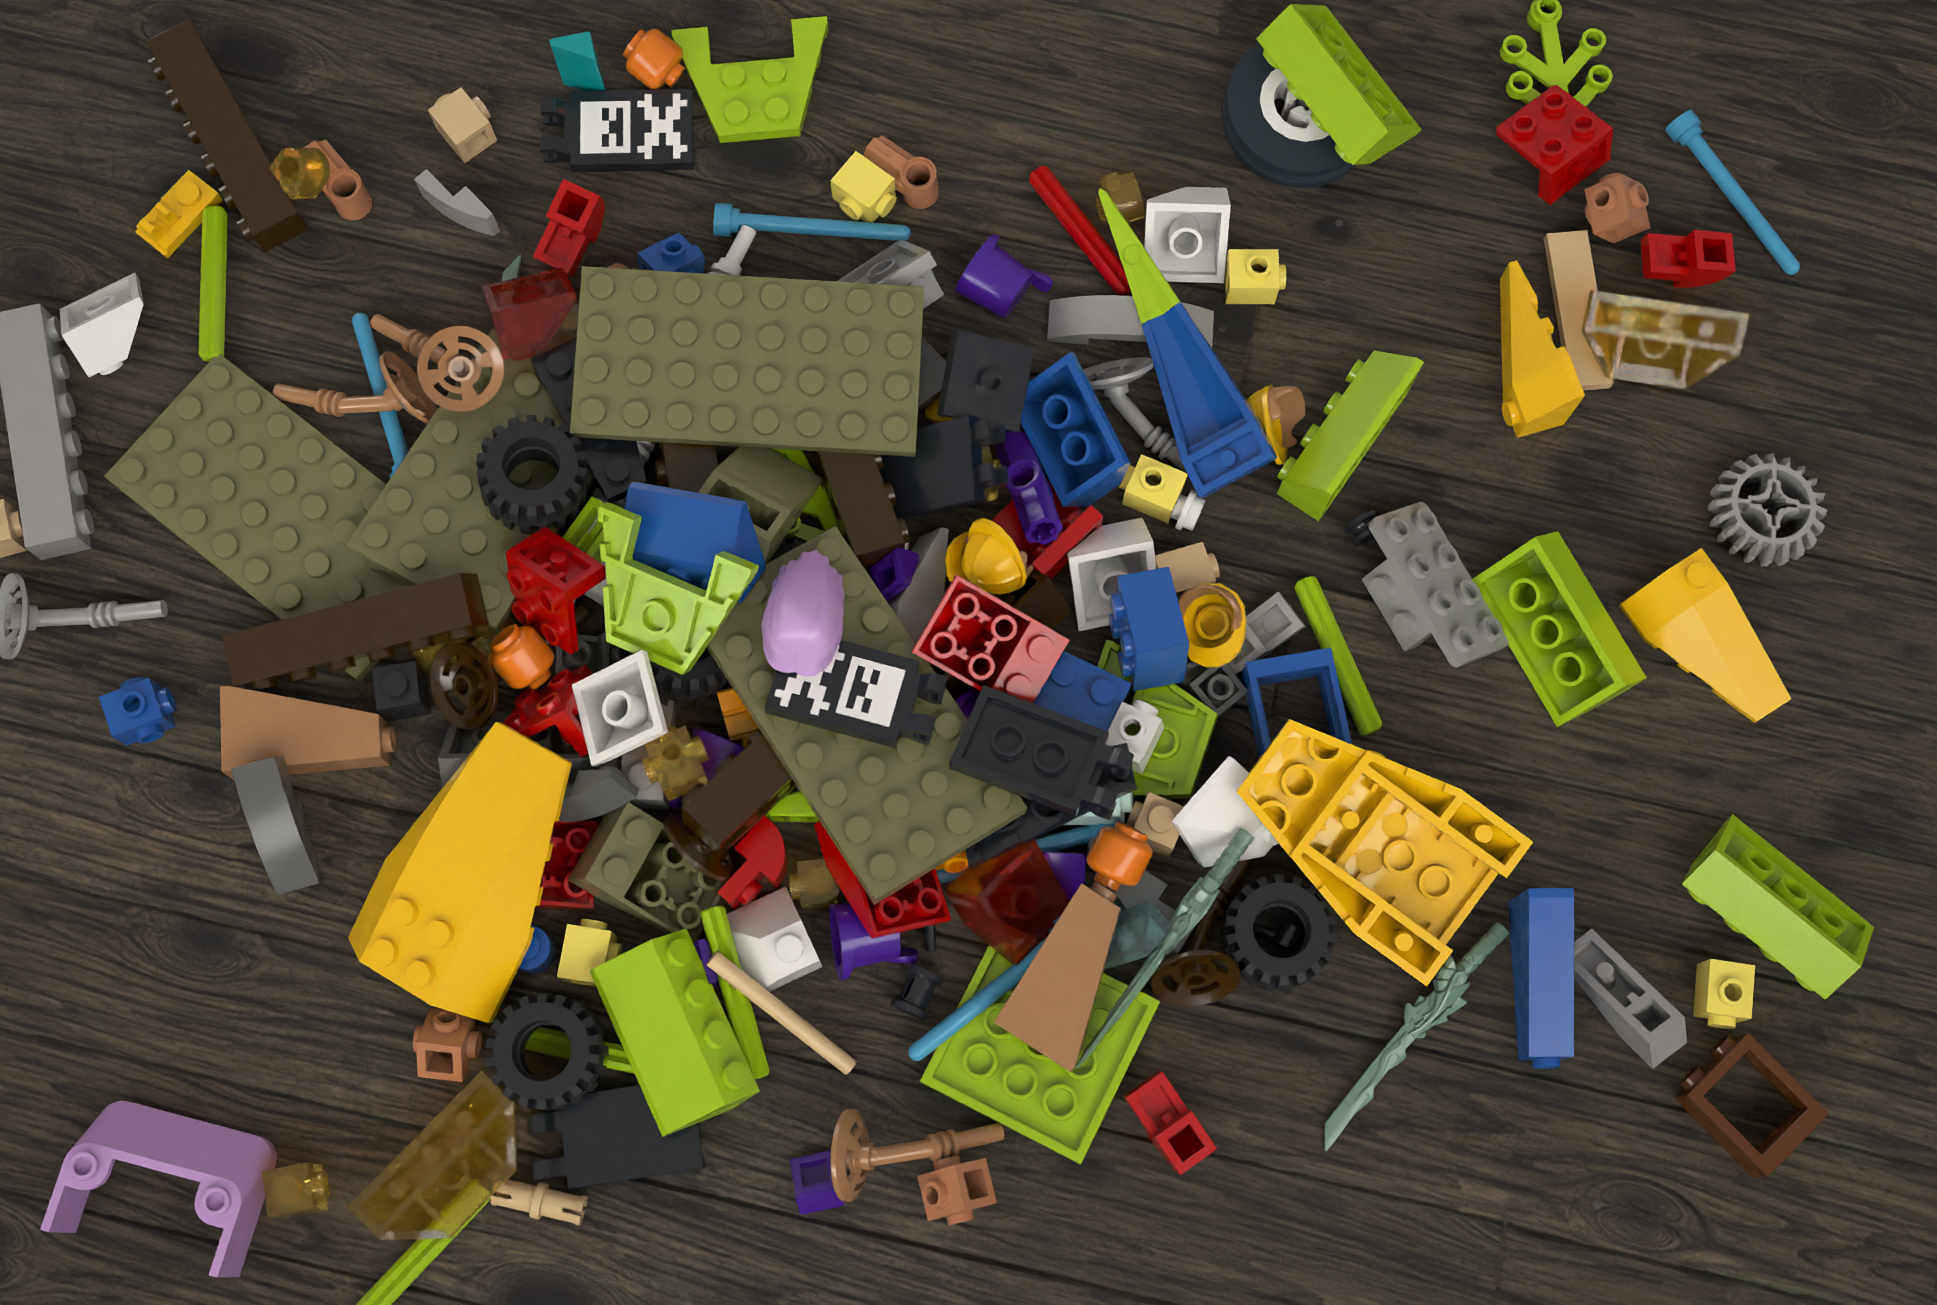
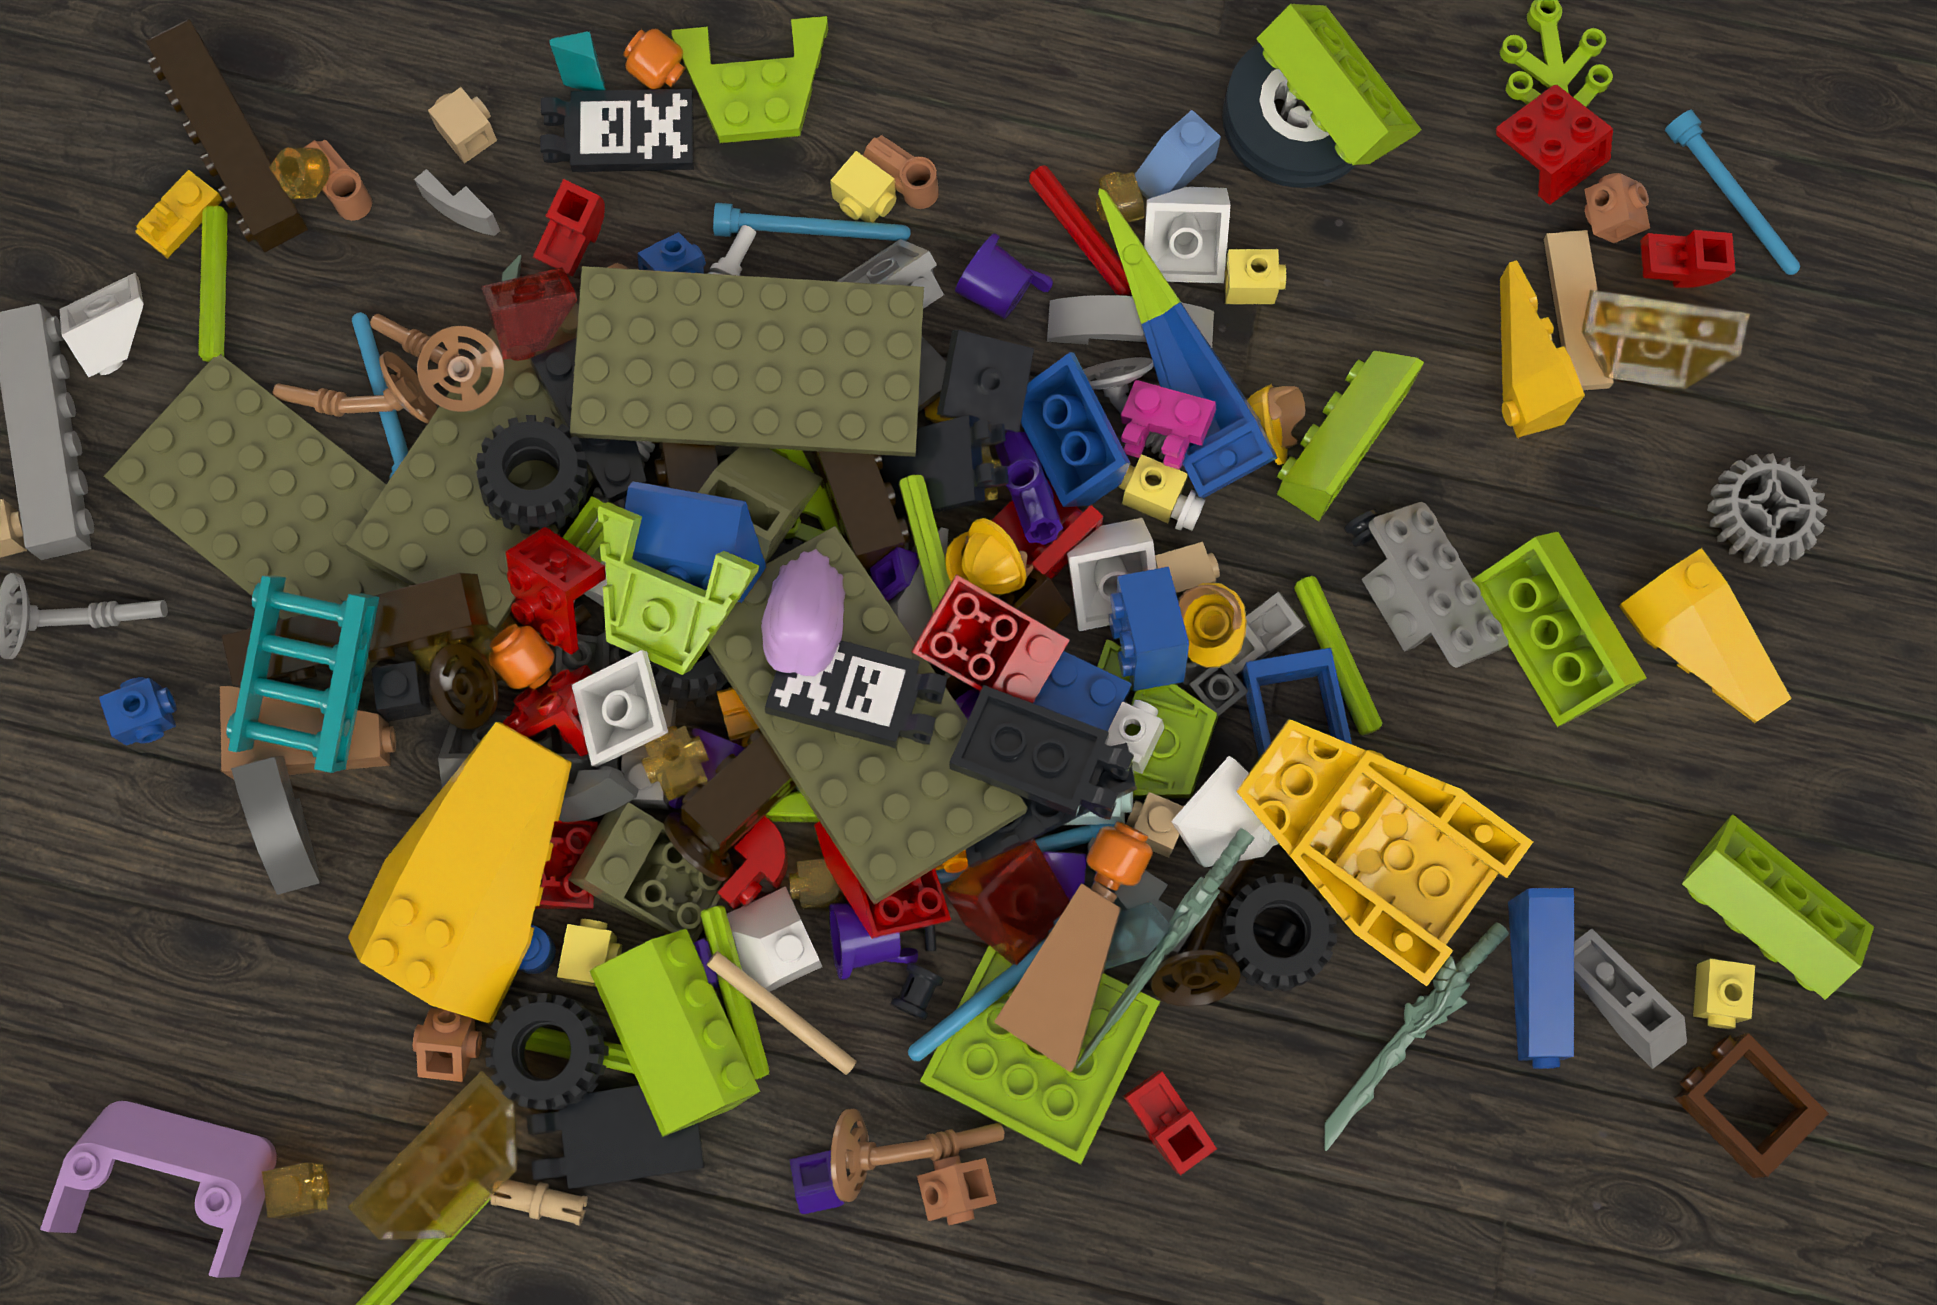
(345, 660): none -> teal fence
(925, 537): none -> lime axle
(1168, 413): none -> dark pink plate
(1178, 157): none -> medium blue slope

